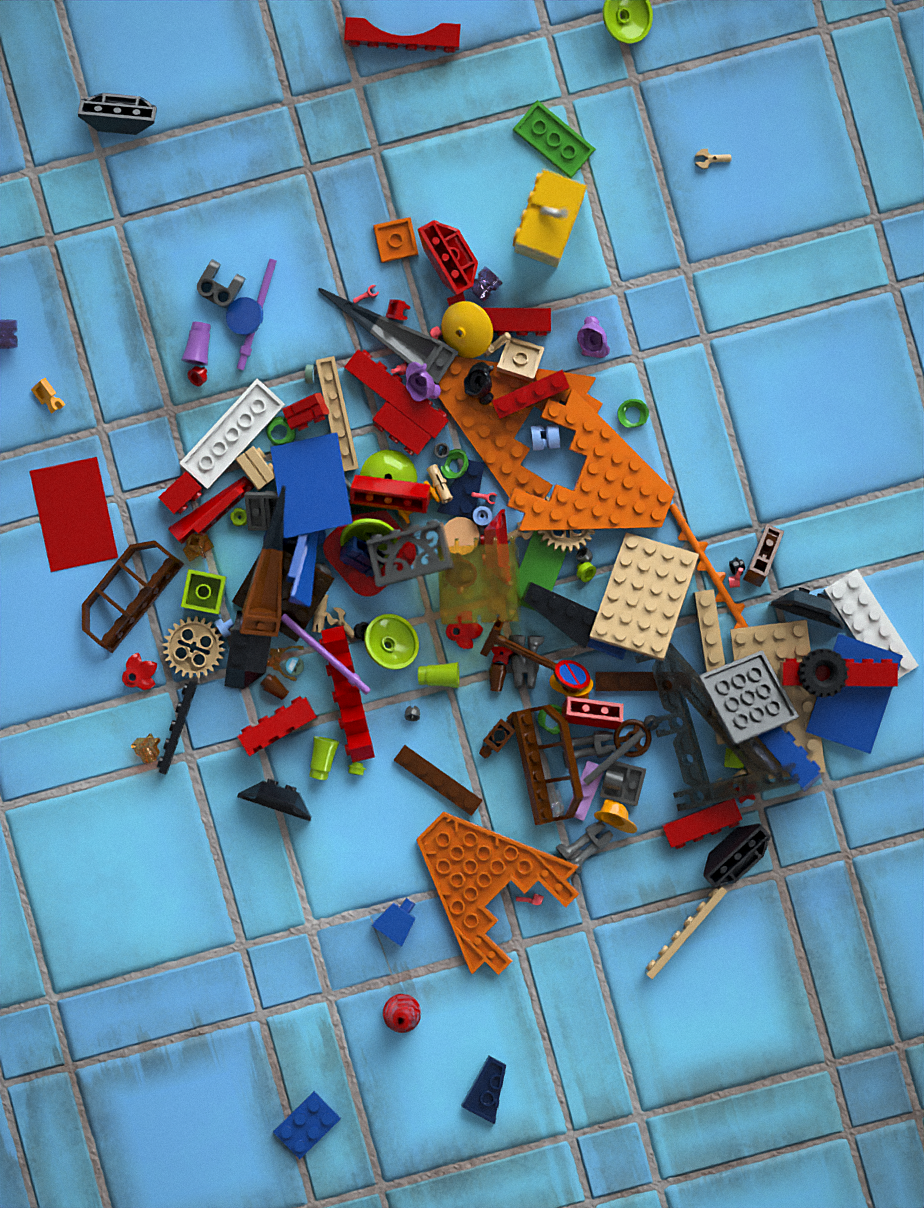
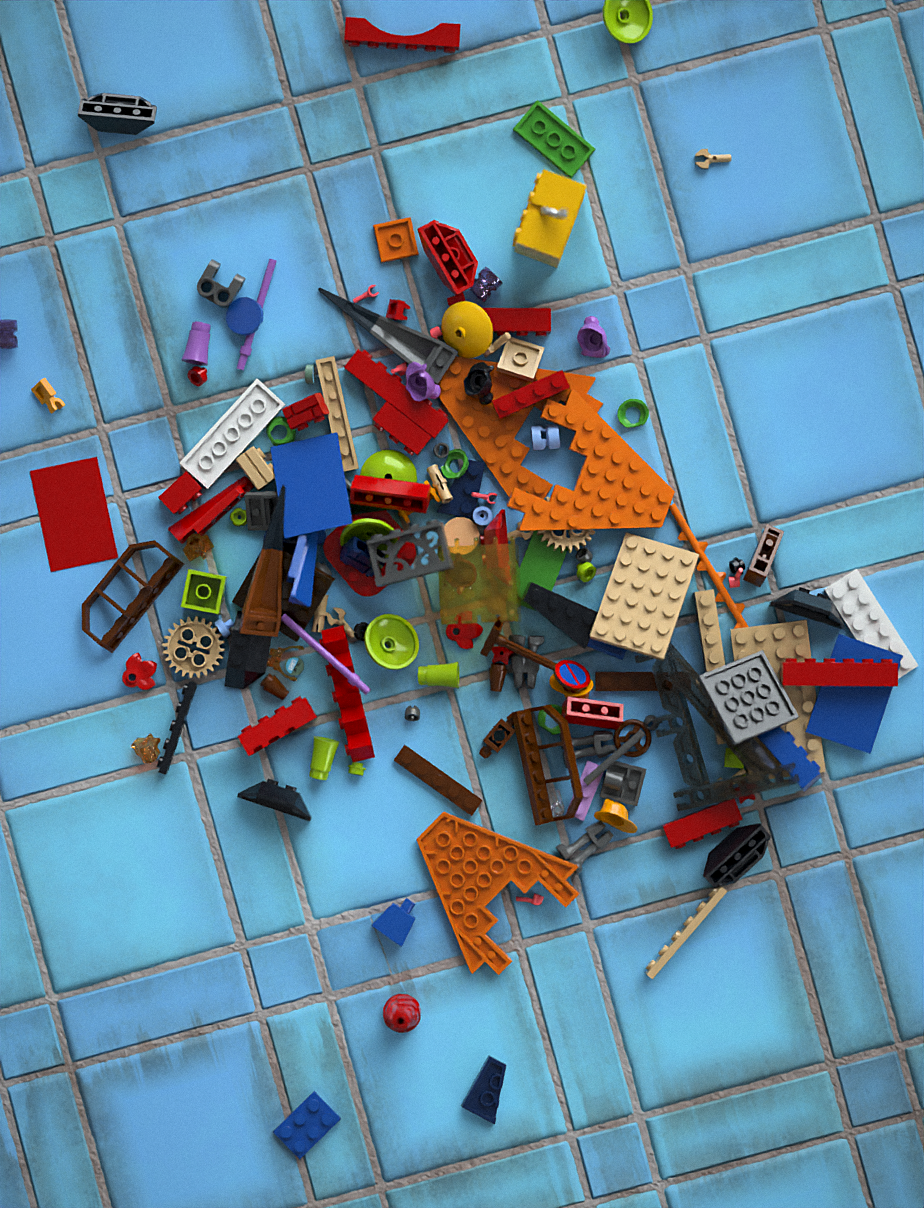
(837, 669): black tyre -> none

